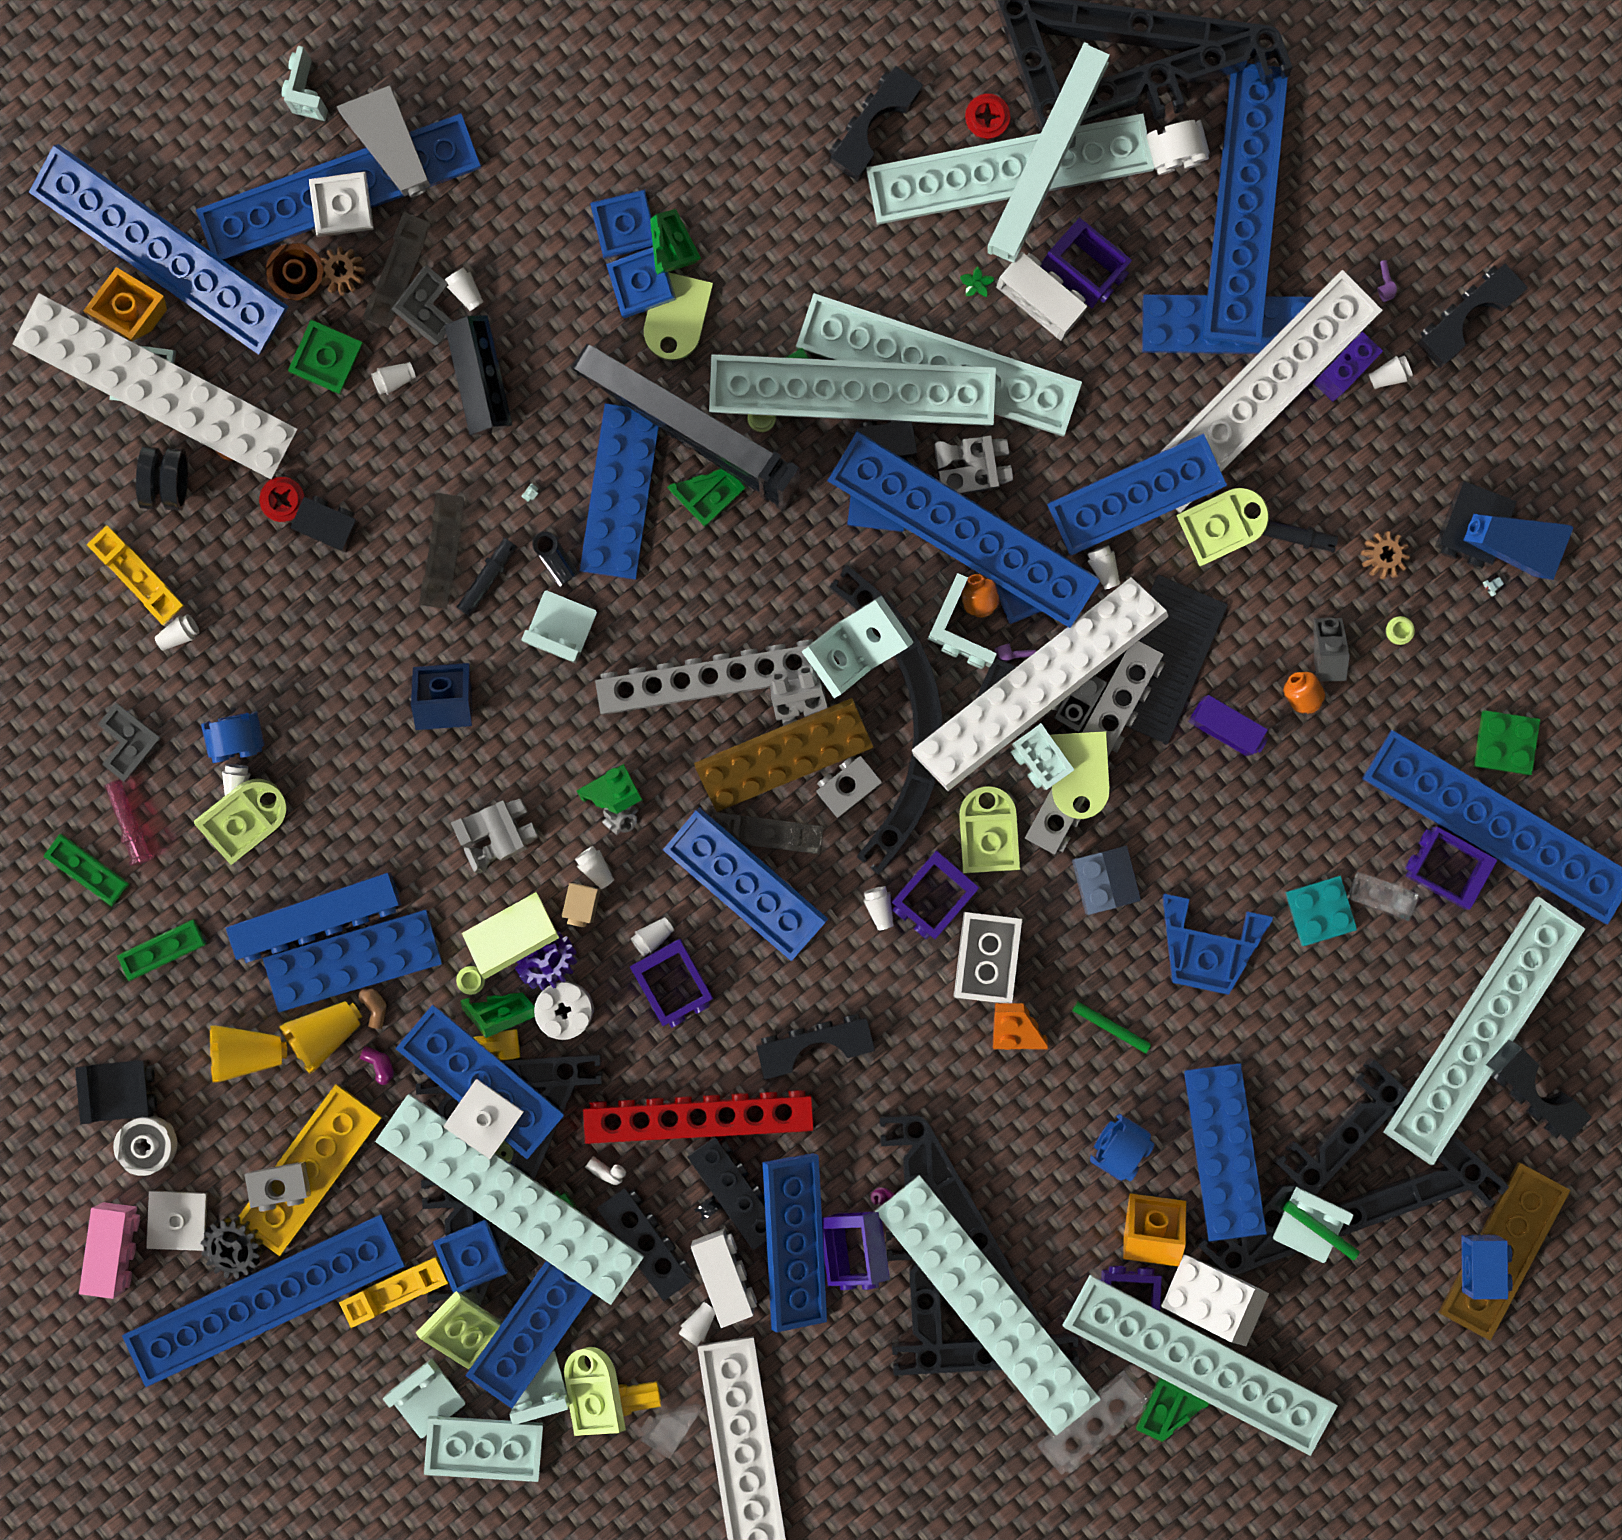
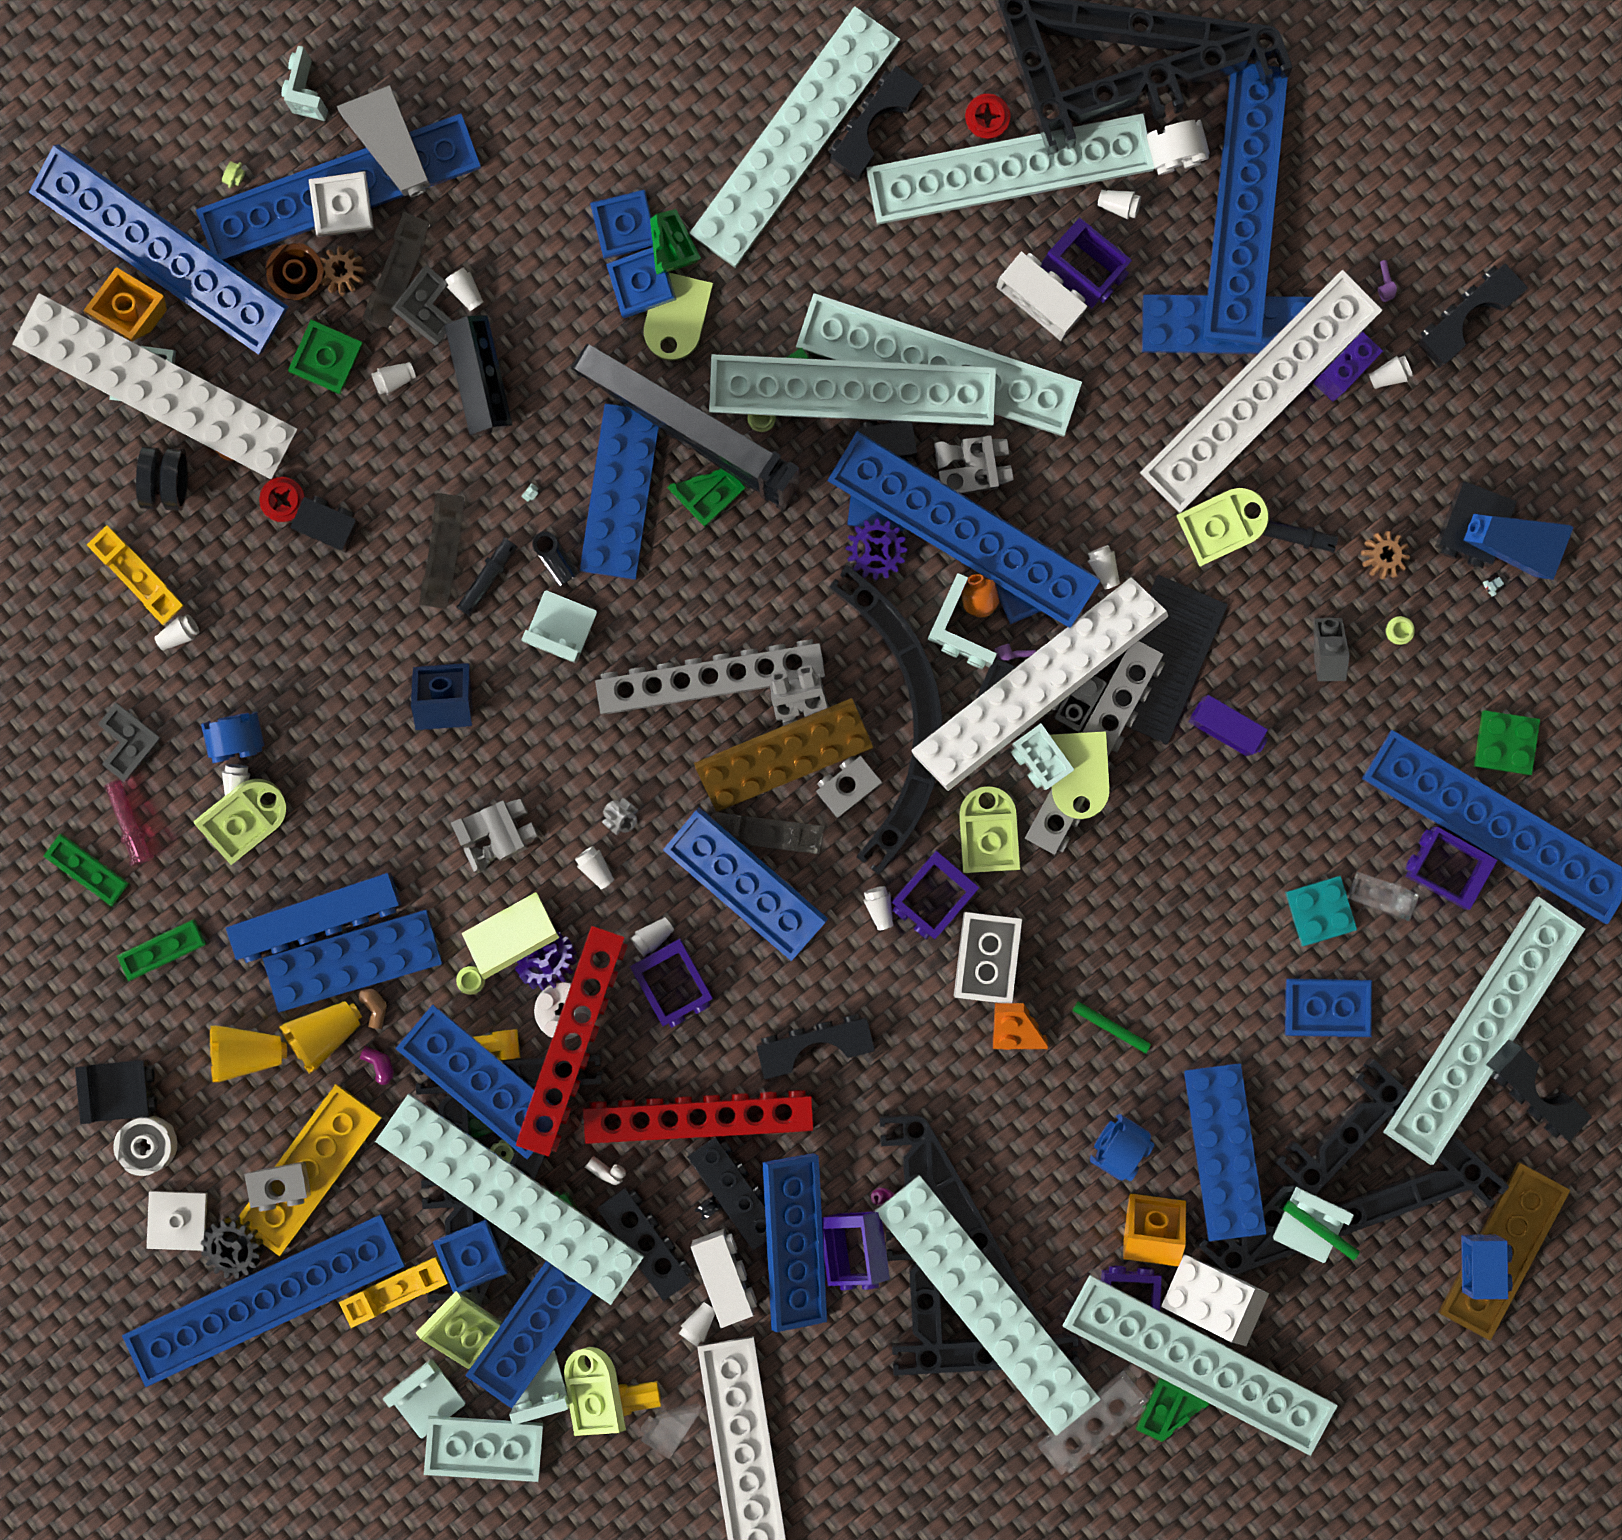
(109, 1250): bright pink brick -> none
(233, 174): none -> yellowish green plate
(483, 1119): white plate -> none
(498, 1012): green wing -> none
(529, 1136): none -> red brick
(580, 904): tan brick -> none
(612, 790): green wing -> none
(794, 137): none -> light aqua plate
(857, 646): light aqua bracket -> none
(866, 558): none -> dark purple gear
(976, 282): green plant -> none
(1048, 153): light aqua tile -> none
(1106, 880): sand blue slope -> none
(1120, 202): none -> white cone
(1137, 494): blue plate -> none
(1205, 958): blue wing -> none
(1304, 692): orange head -> none
(1328, 1007): none -> blue tile

